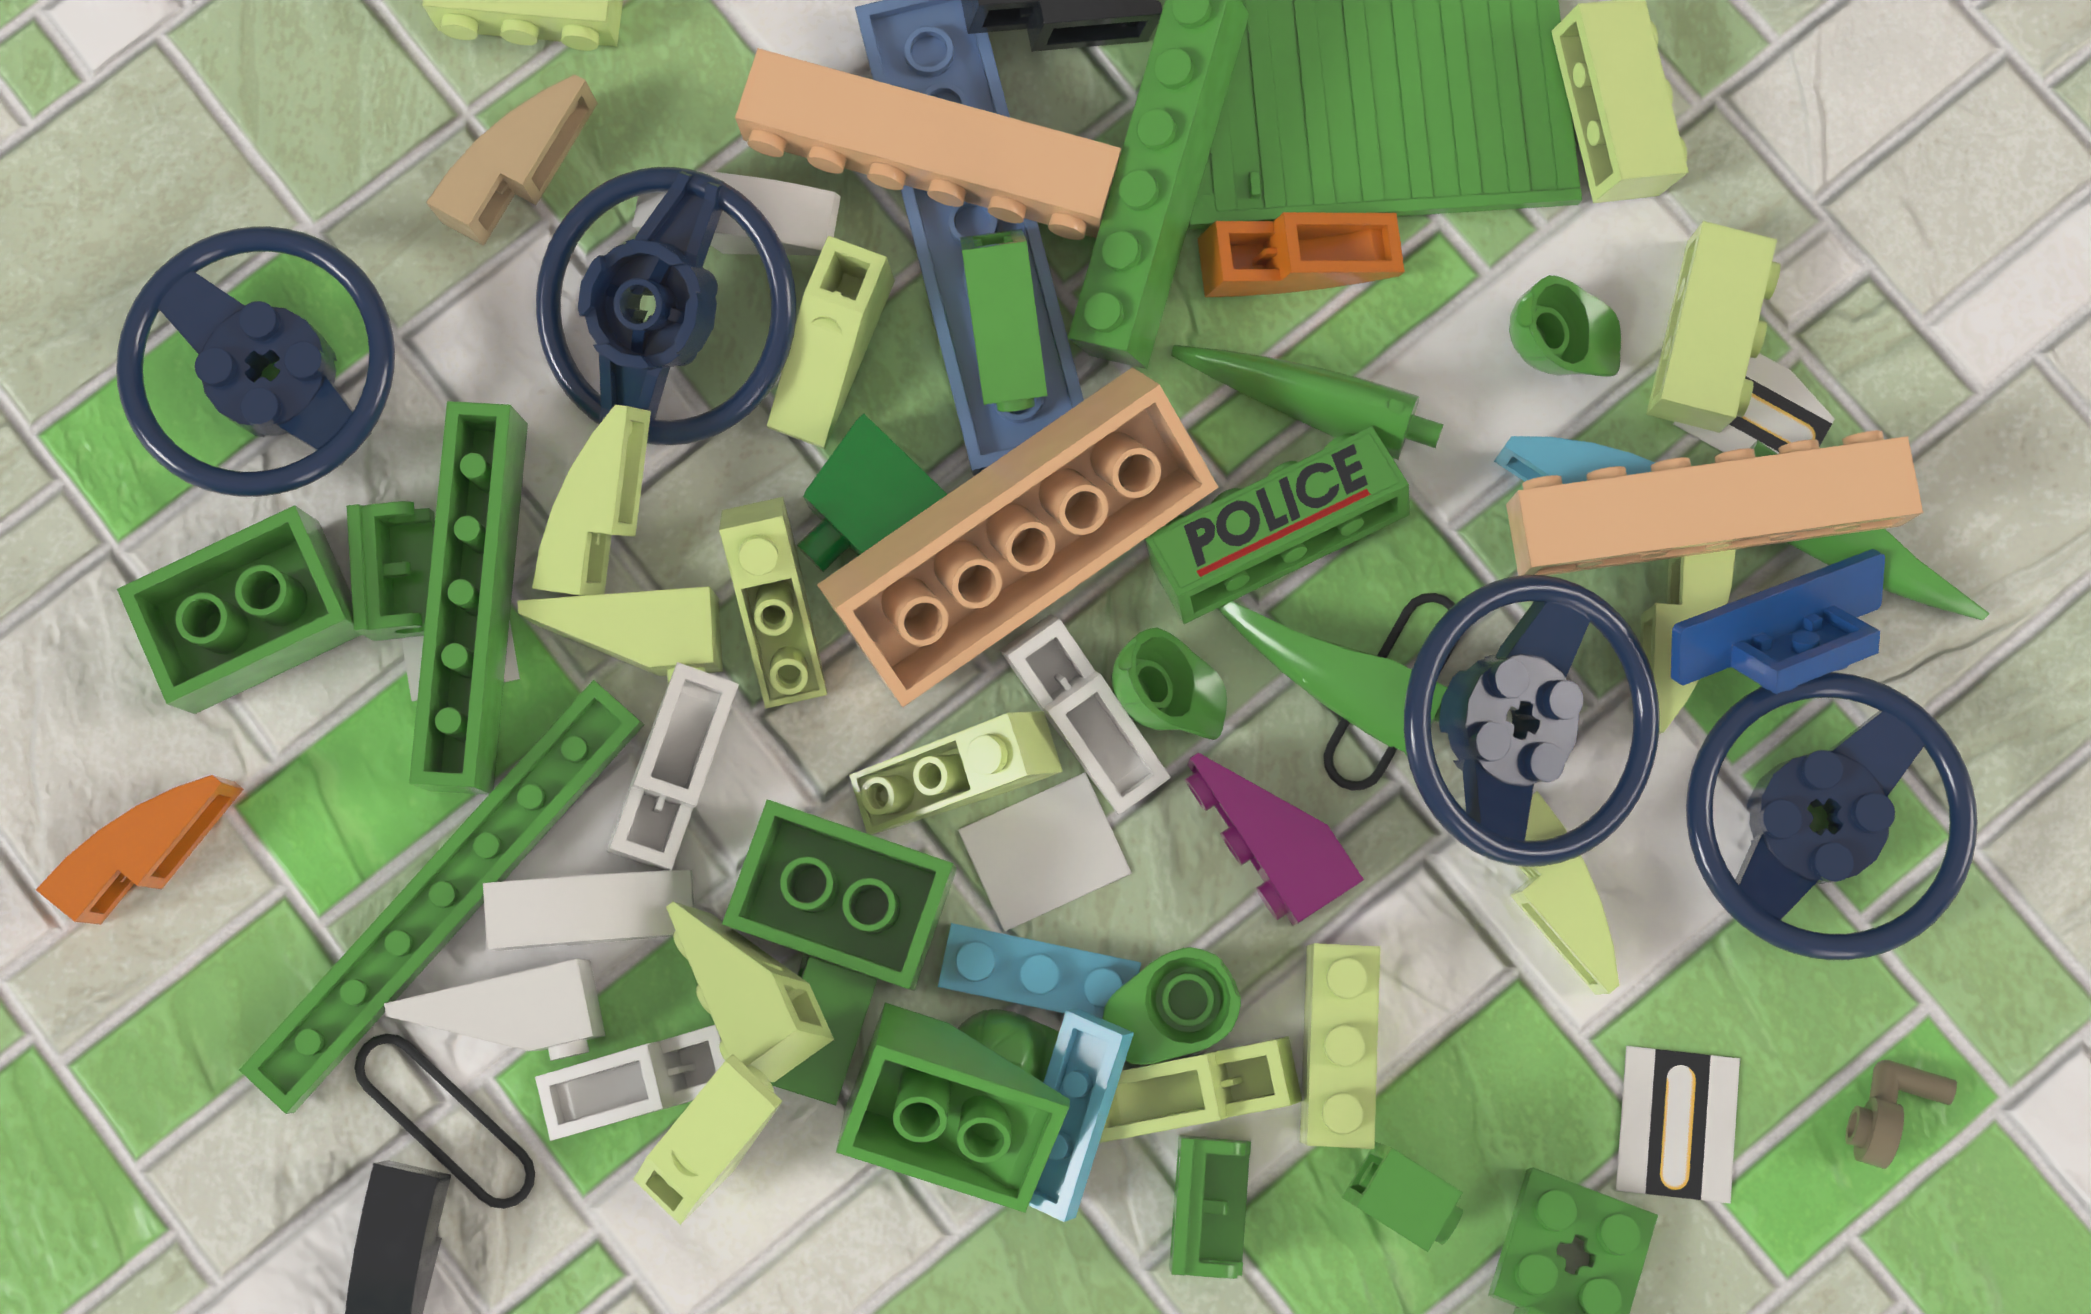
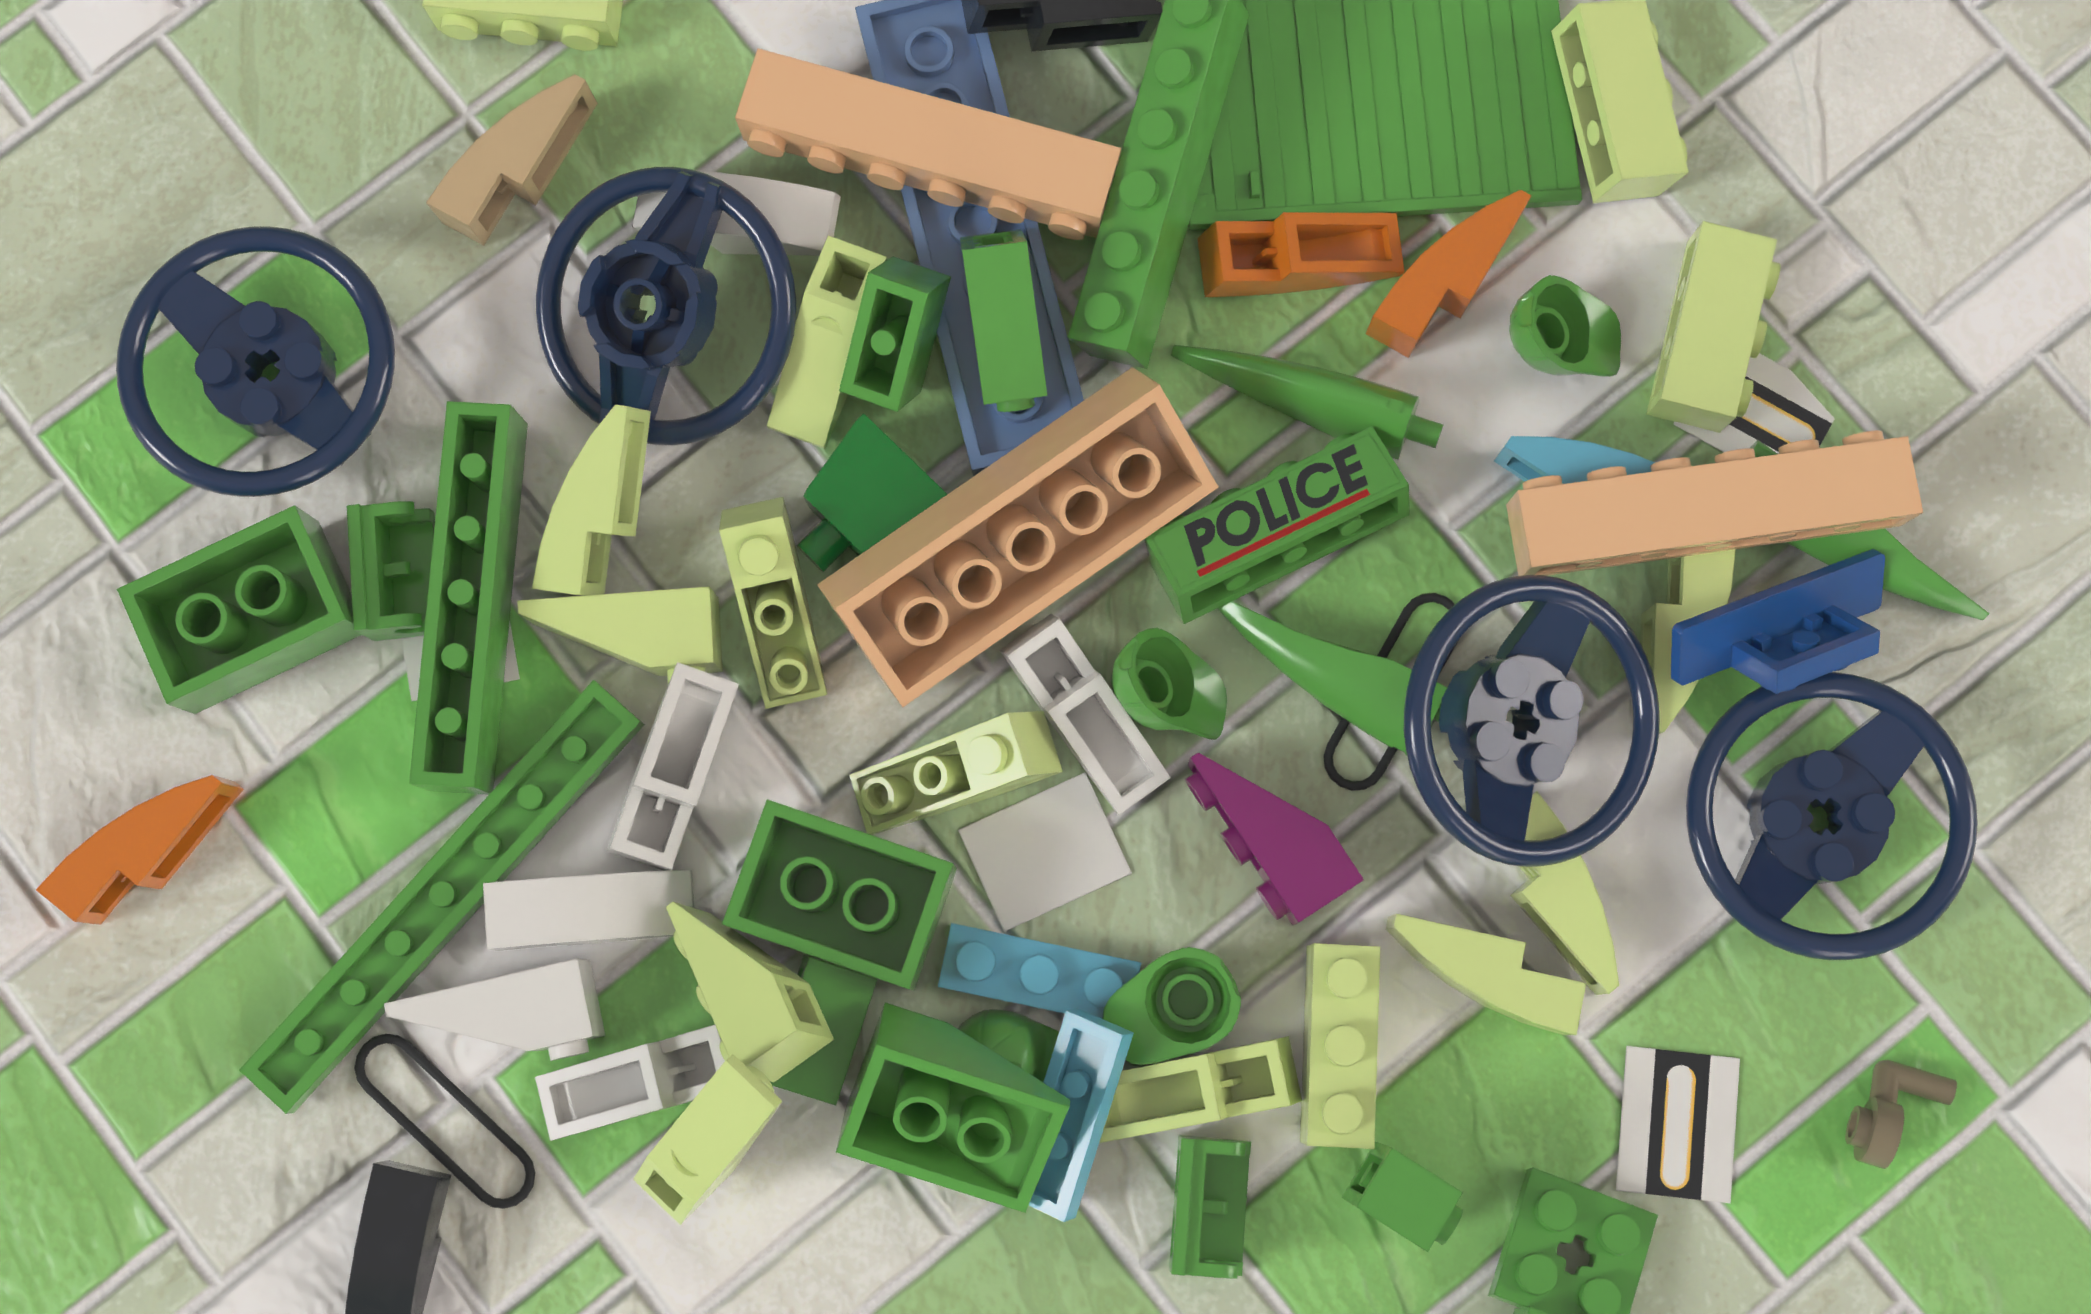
(894, 333): none -> bright green brick
(1445, 274): none -> orange slope
(1491, 973): none -> yellowish green slope

